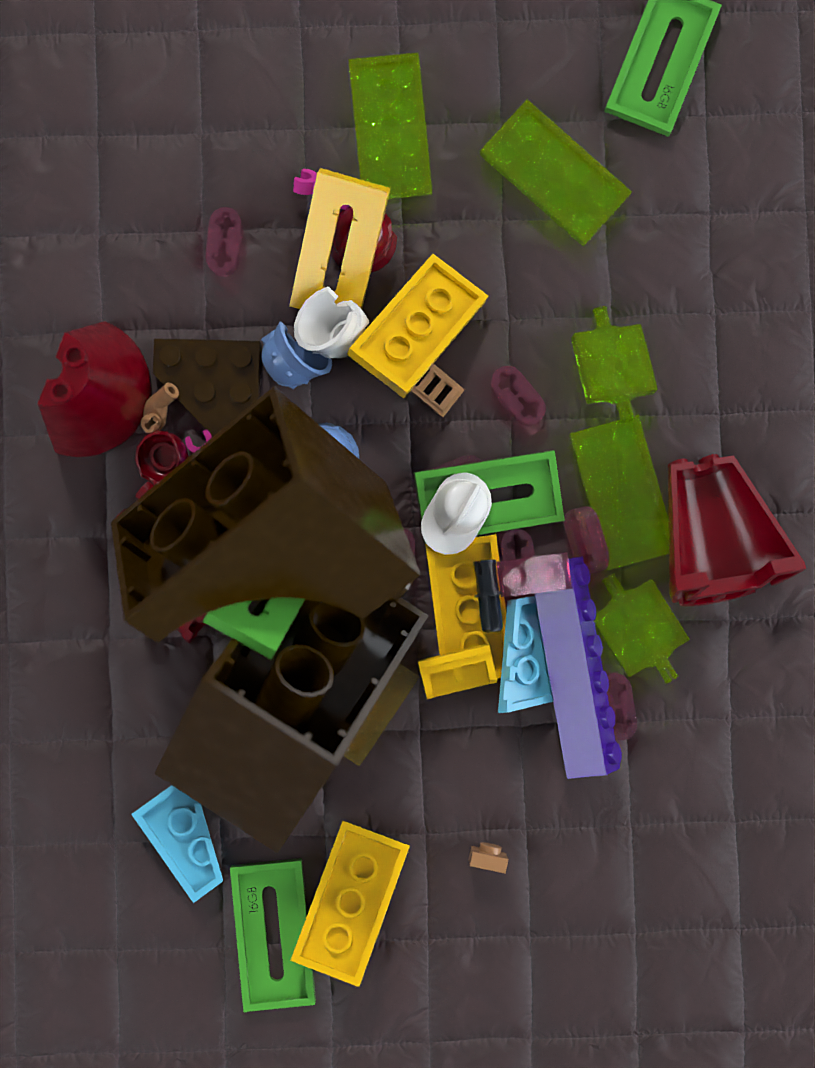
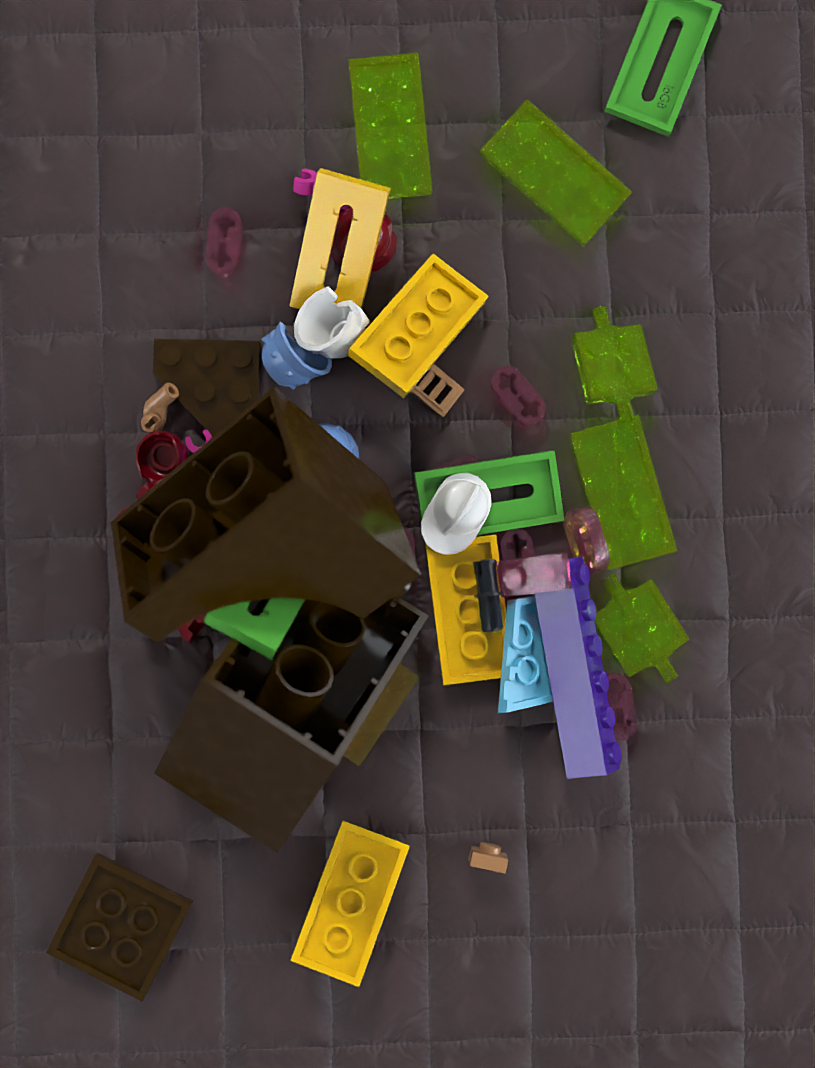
(98, 393): dark red cone -> none
(119, 926): none -> dark brown plate
(182, 839): medium azure wing -> none
(258, 987): bright green piece -> none
(457, 671): yellow hinge -> none
(722, 534): dark red cone -> none

